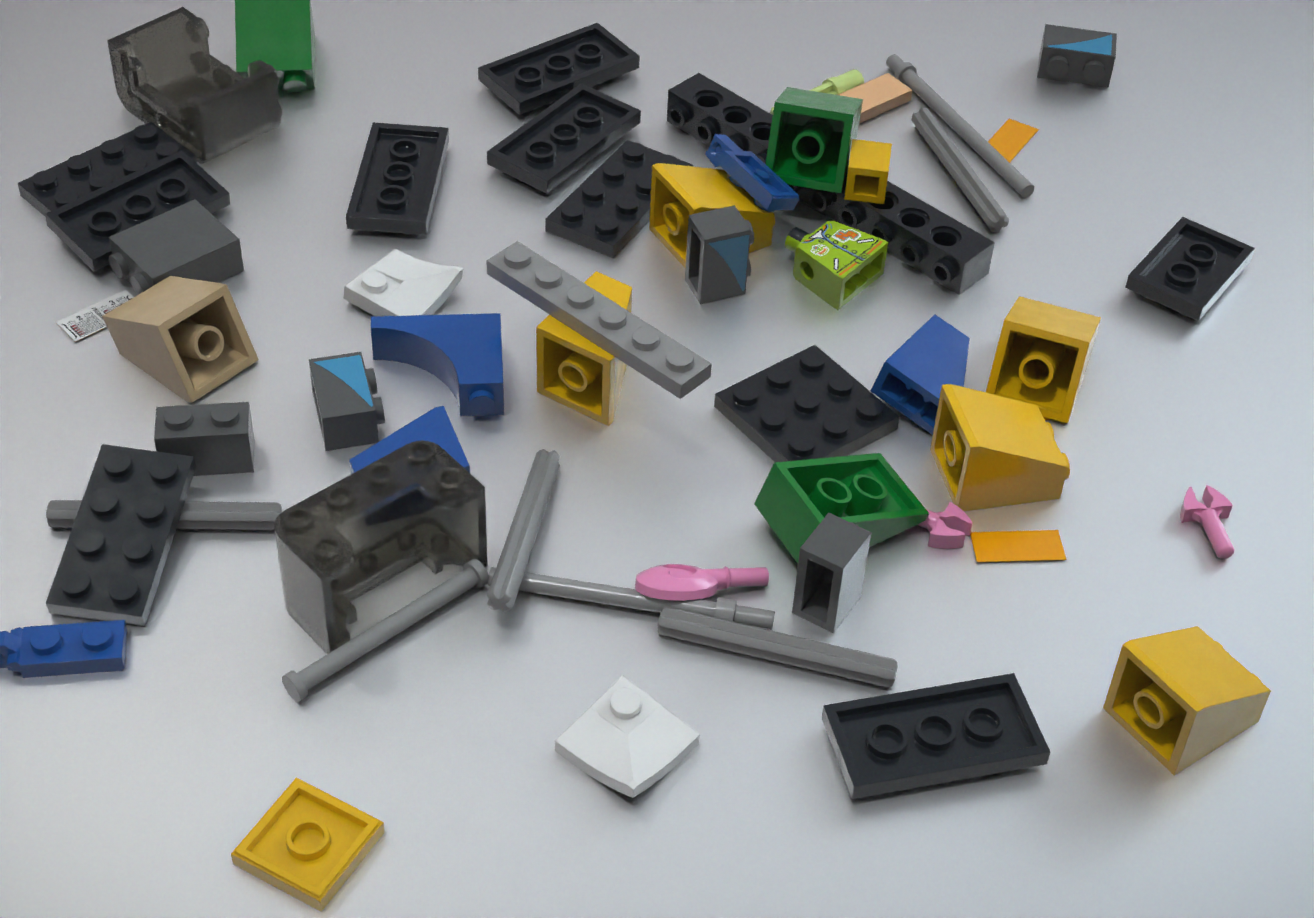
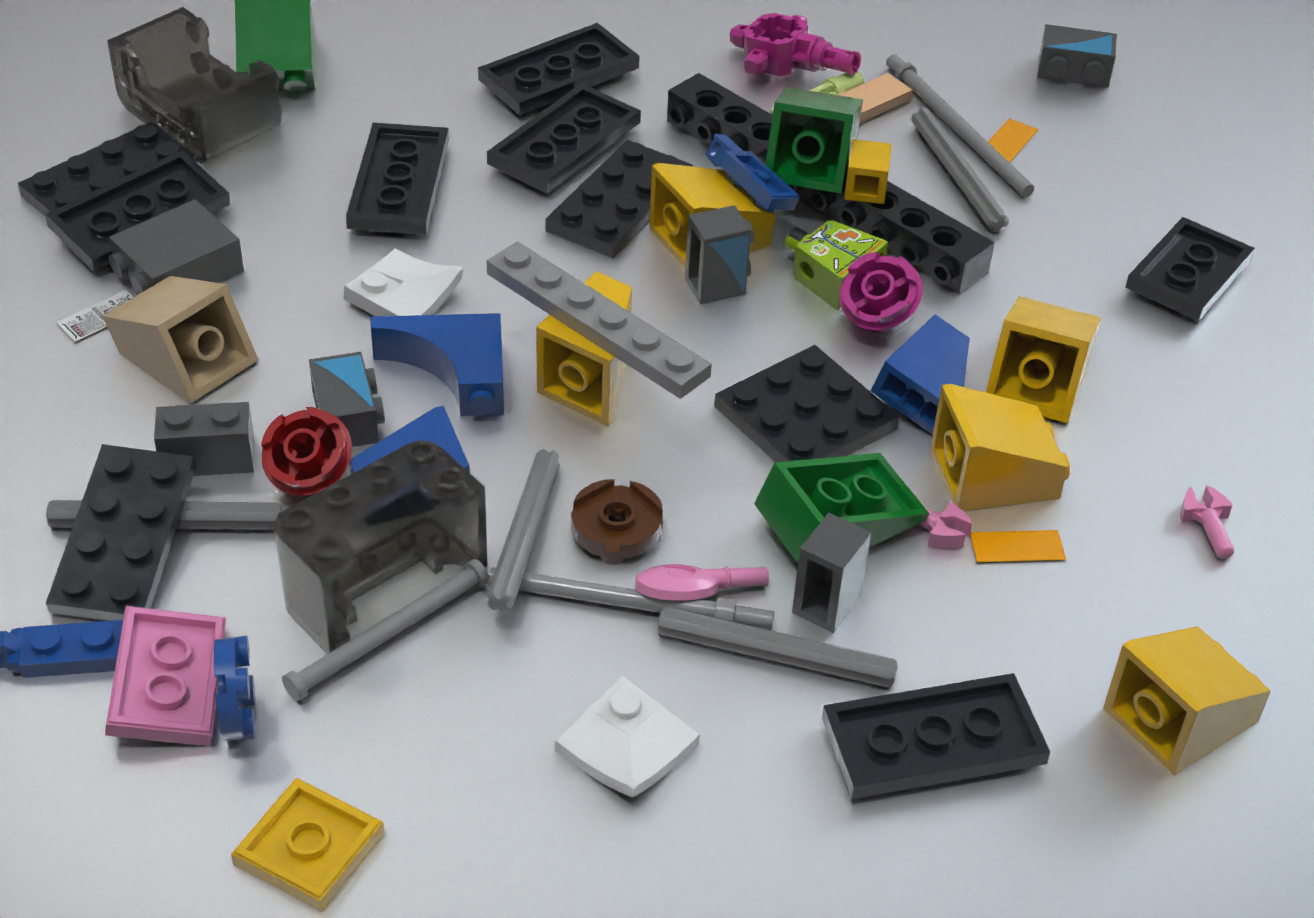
(165, 677): none -> bright pink tile
(235, 688): none -> blue plate
(306, 451): none -> red cone
(617, 539): none -> reddish brown plate
(782, 45): none -> dark pink piece
(881, 293): none -> dark pink cone

